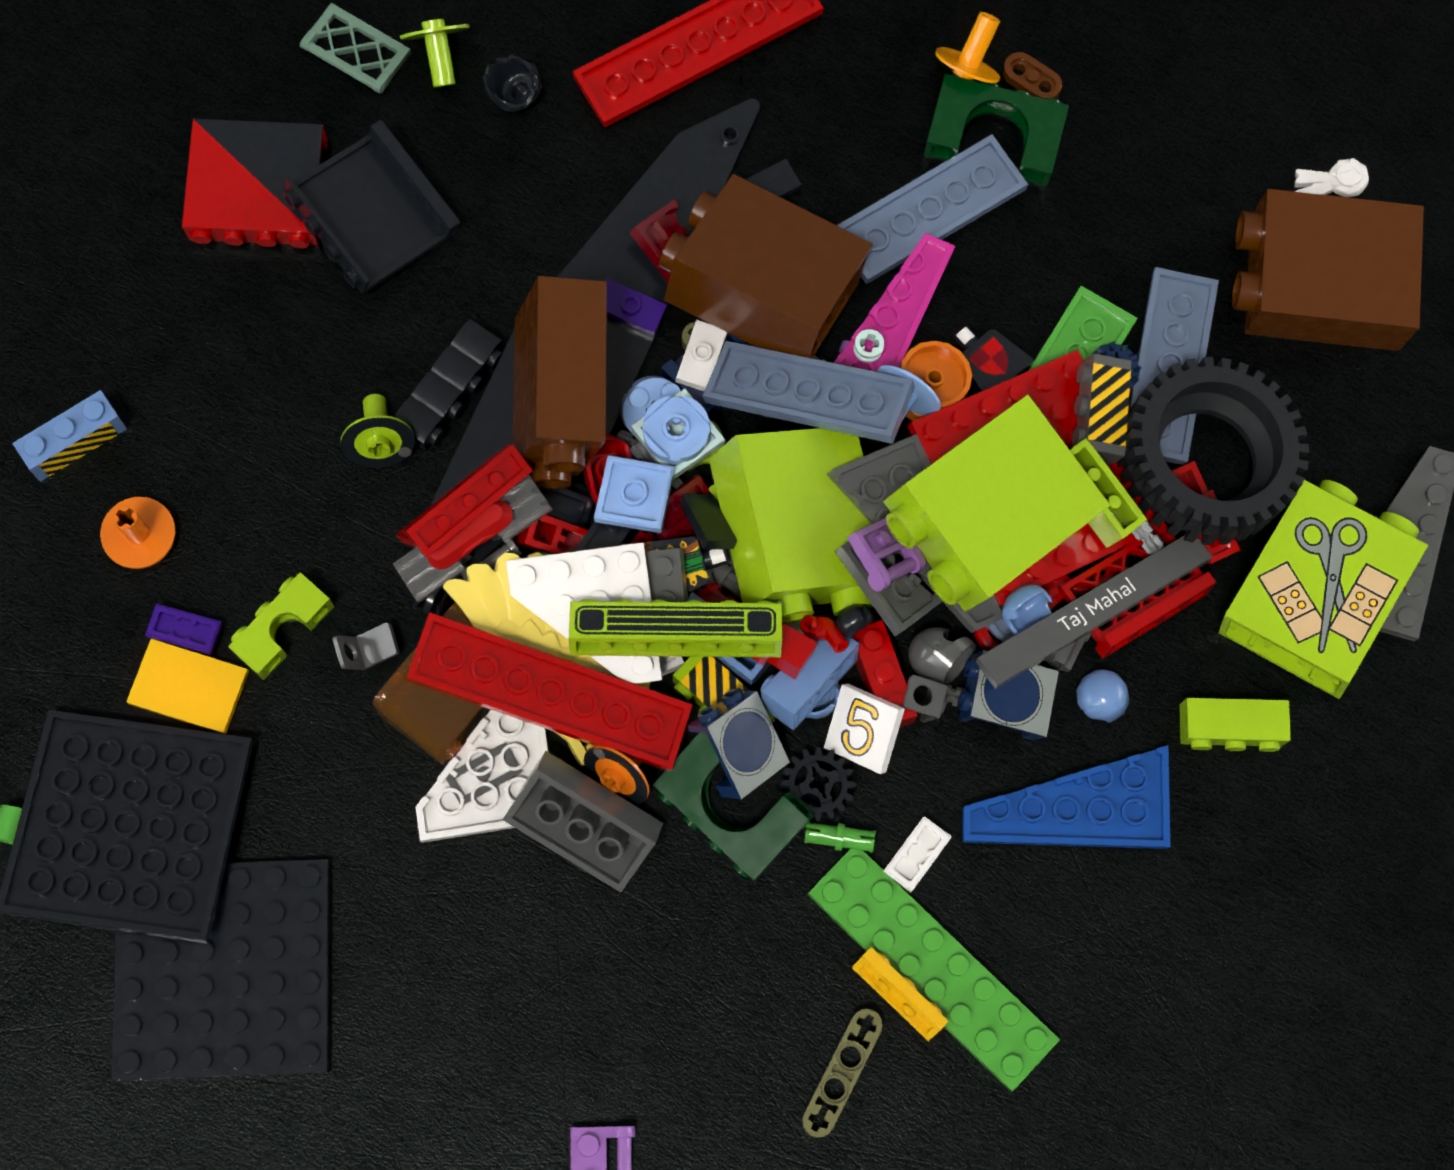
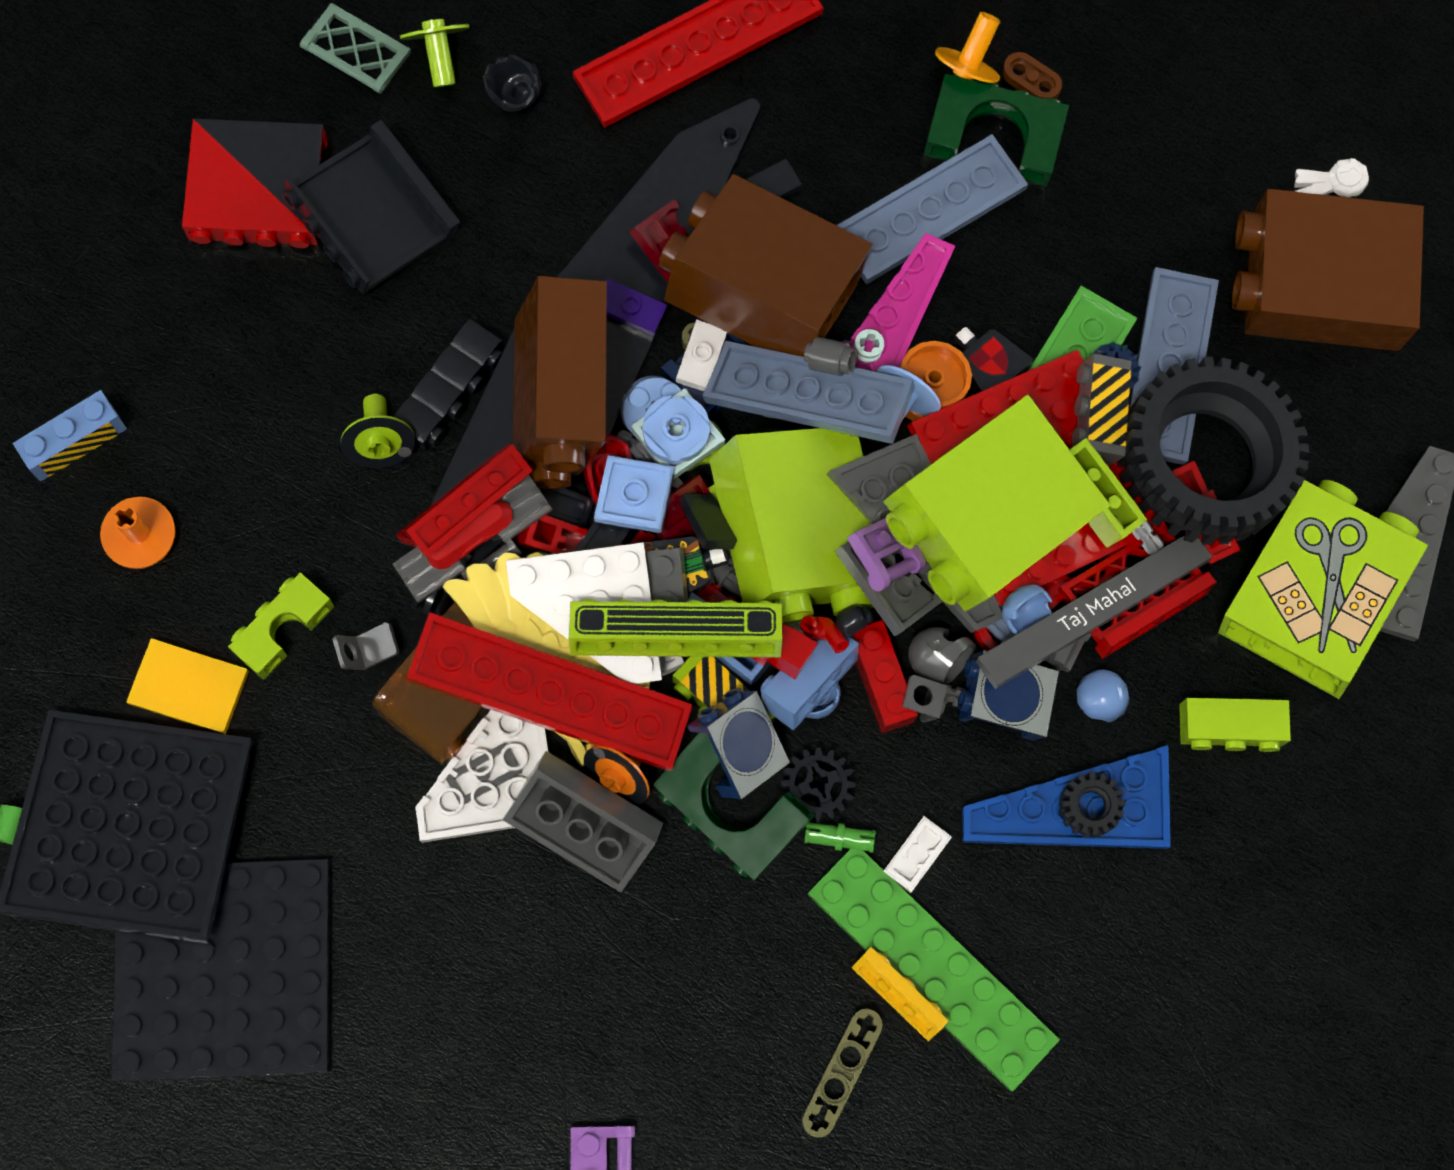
(184, 629): dark purple plate -> none
(830, 356): none -> dark grey brick
(864, 728): white tile -> none
(1112, 805): none -> black tyre

